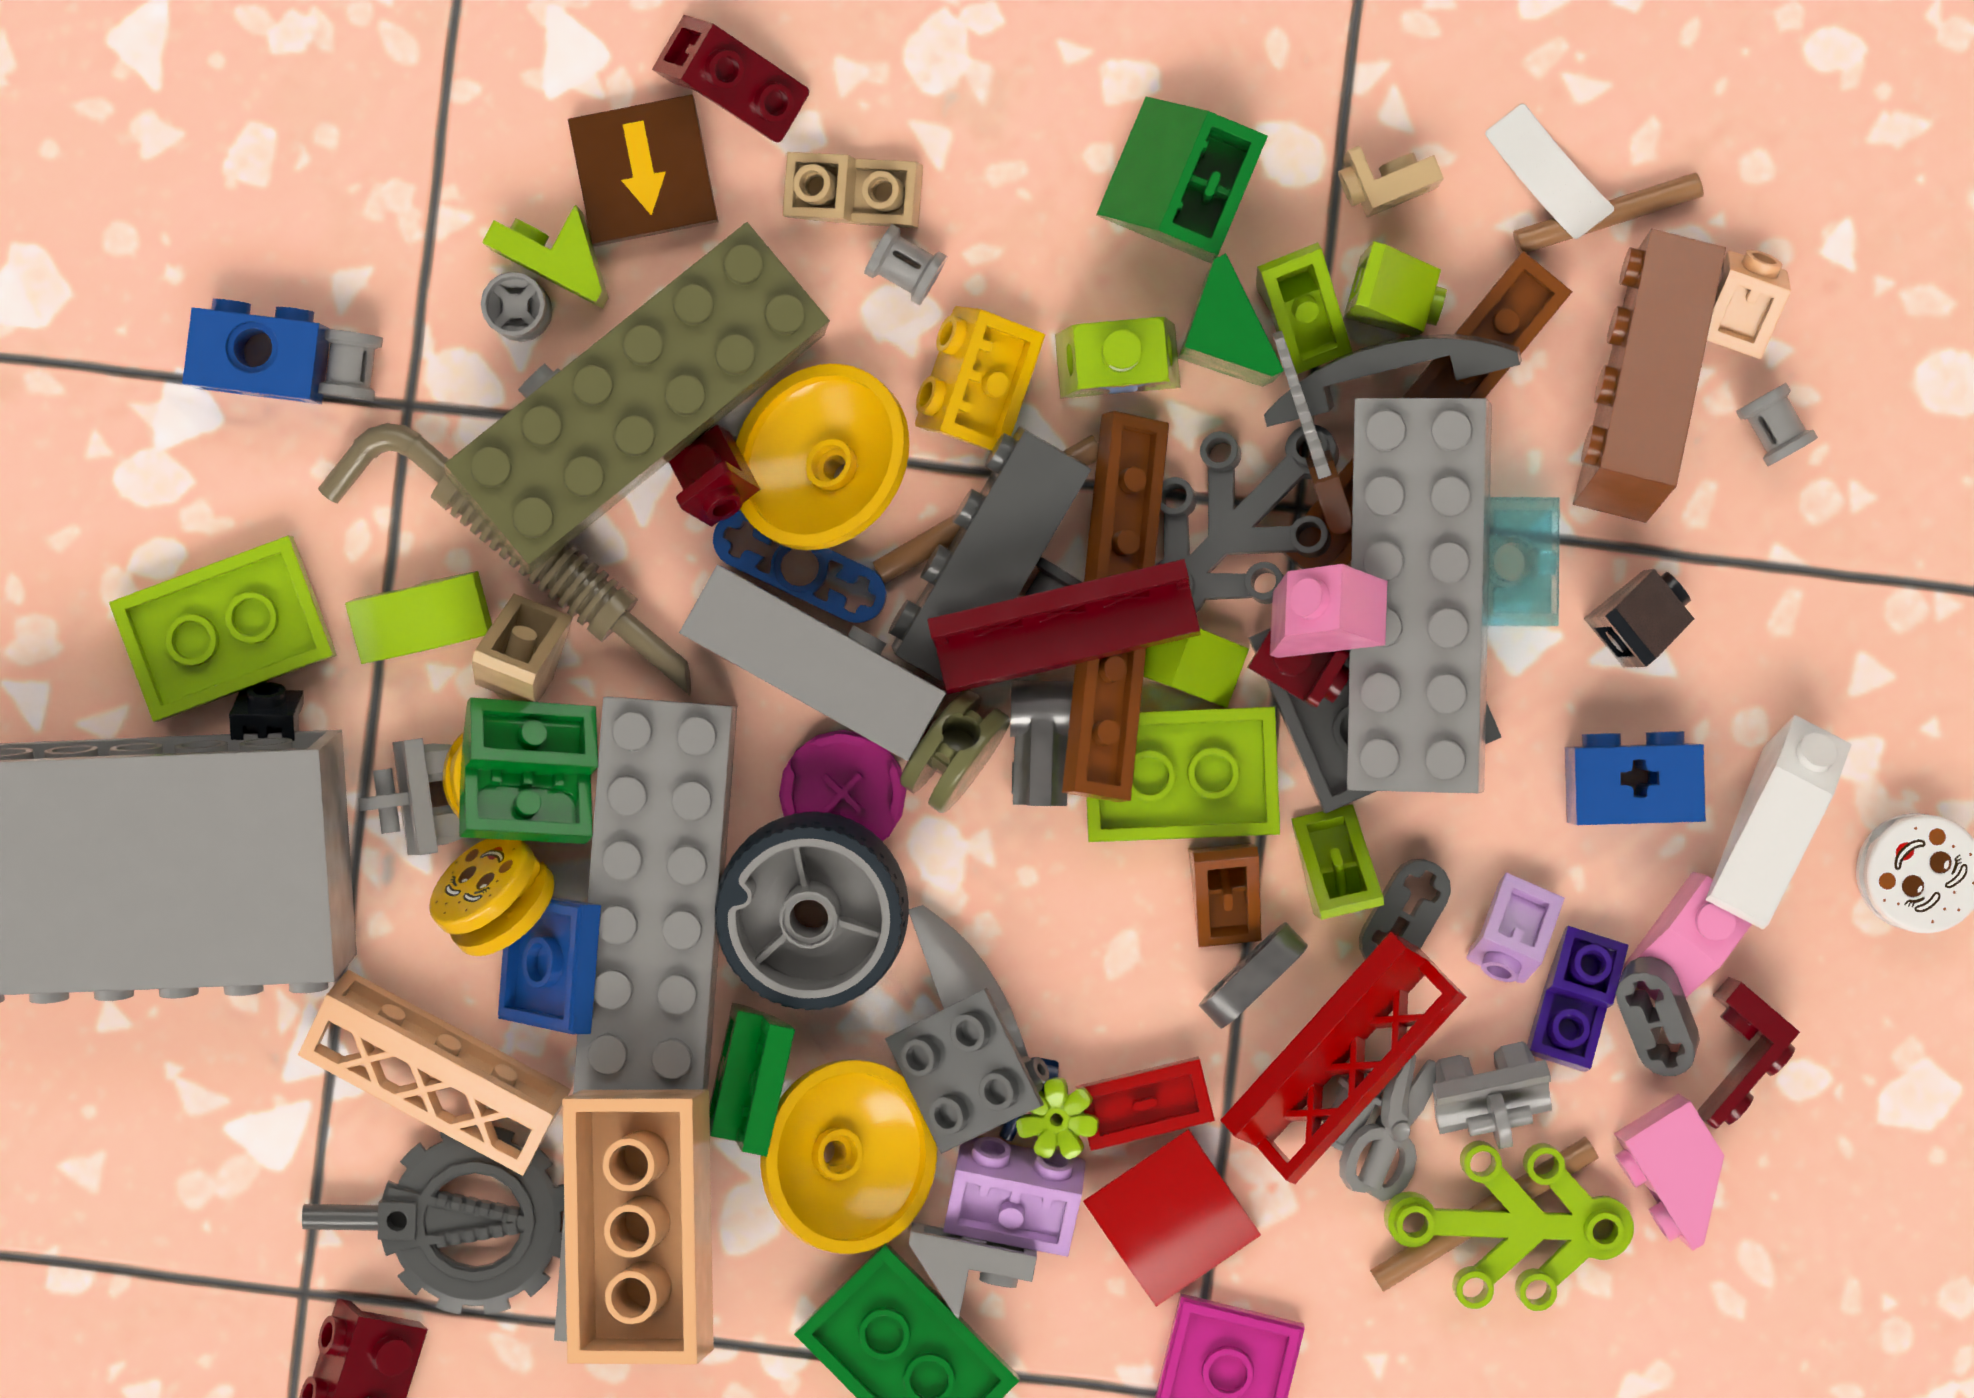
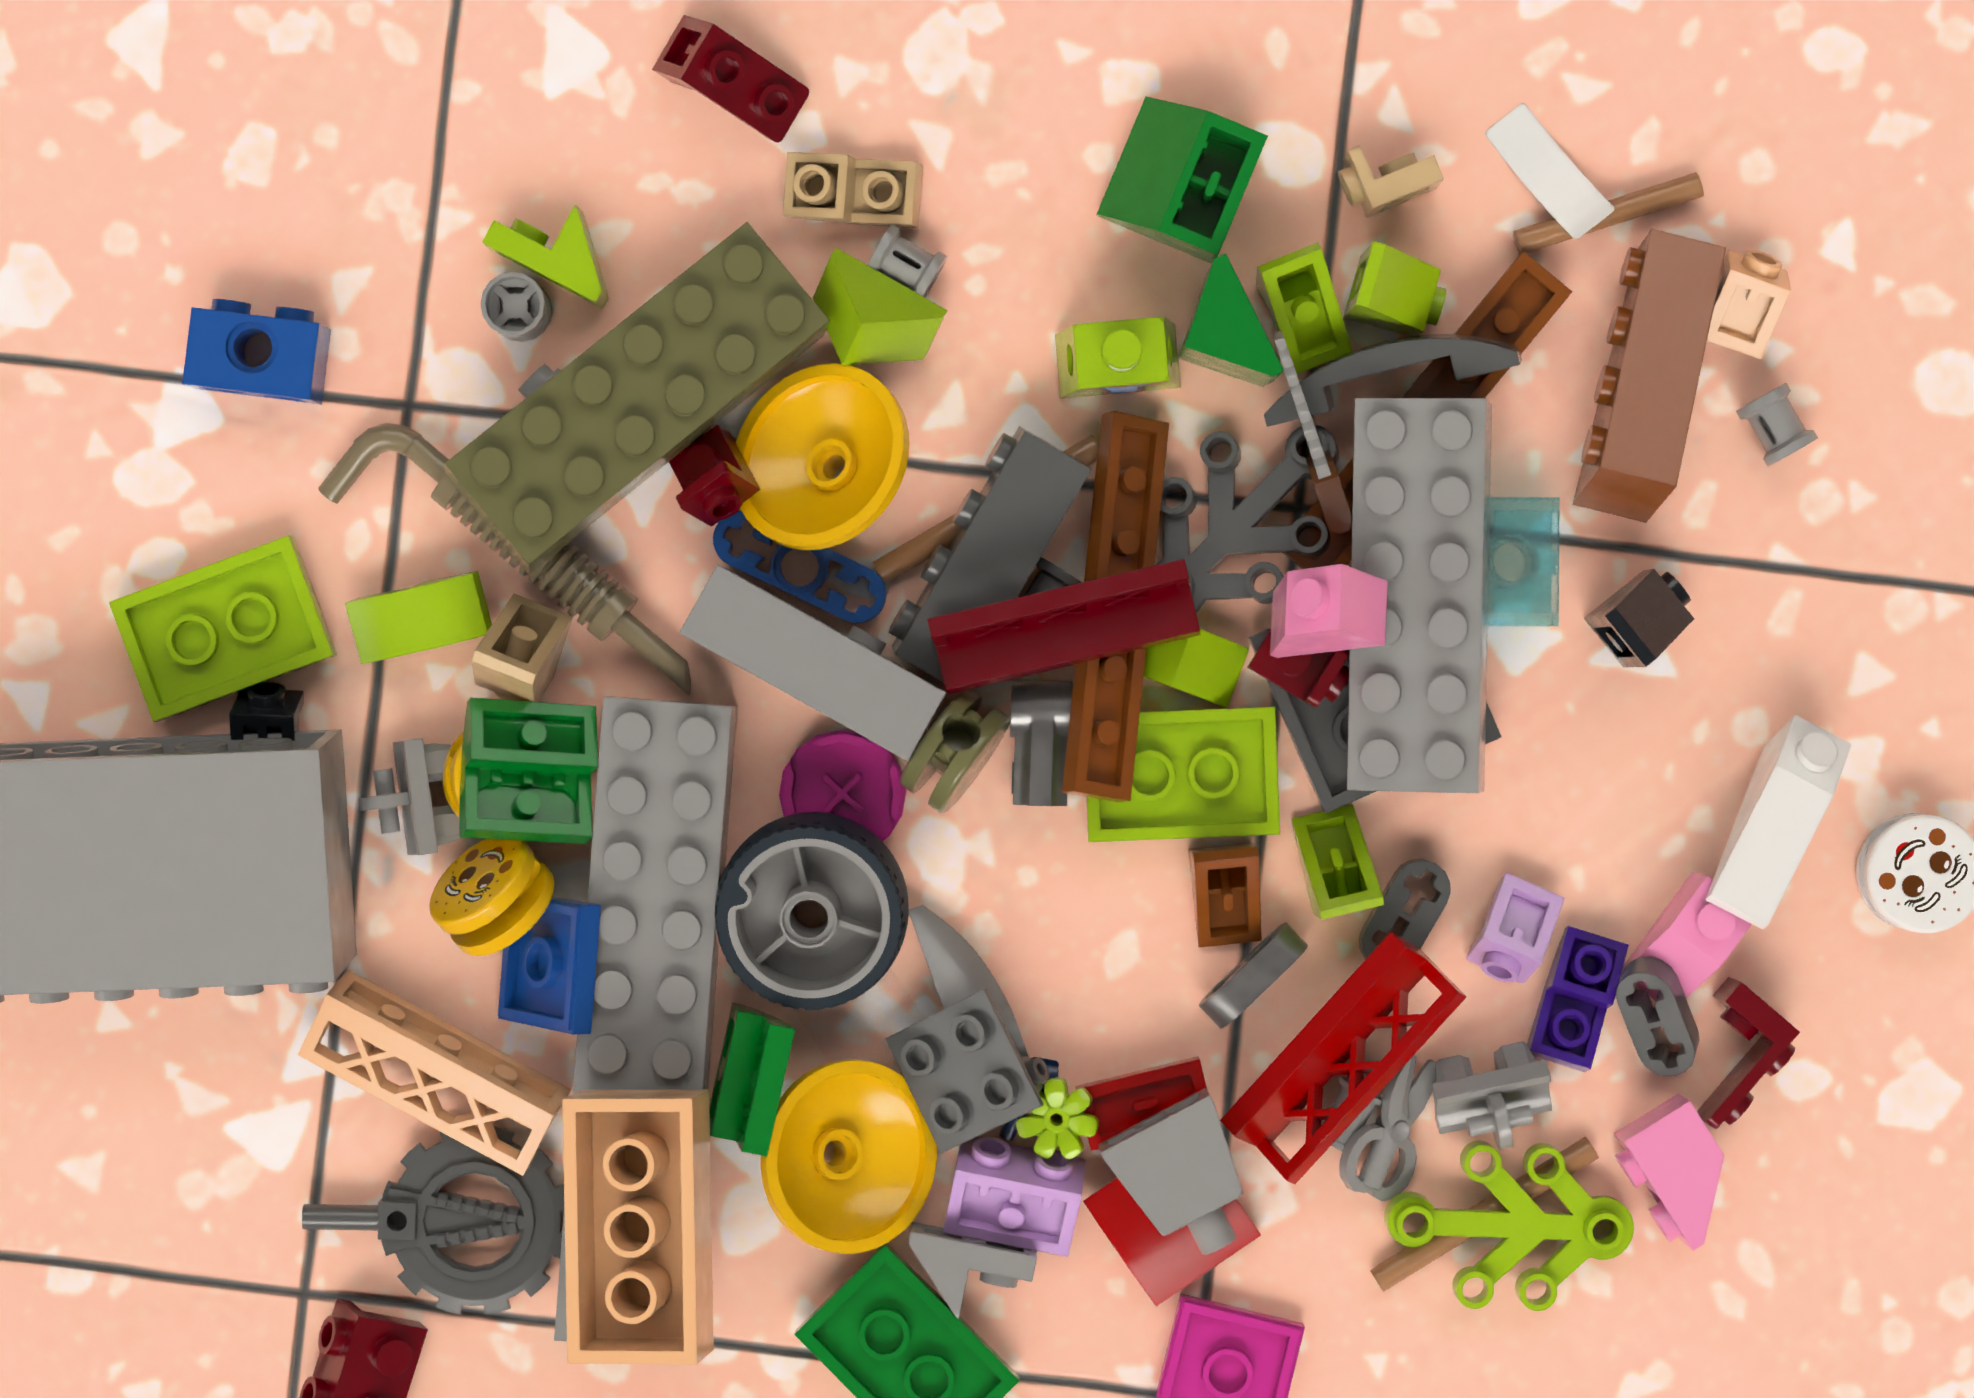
(350, 364): light grey bush -> none
(643, 170): reddish brown tile -> none
(873, 314): none -> lime slope
(978, 377): yellow bracket -> none
(1179, 1170): none -> light grey torso
(1670, 796): blue brick -> none

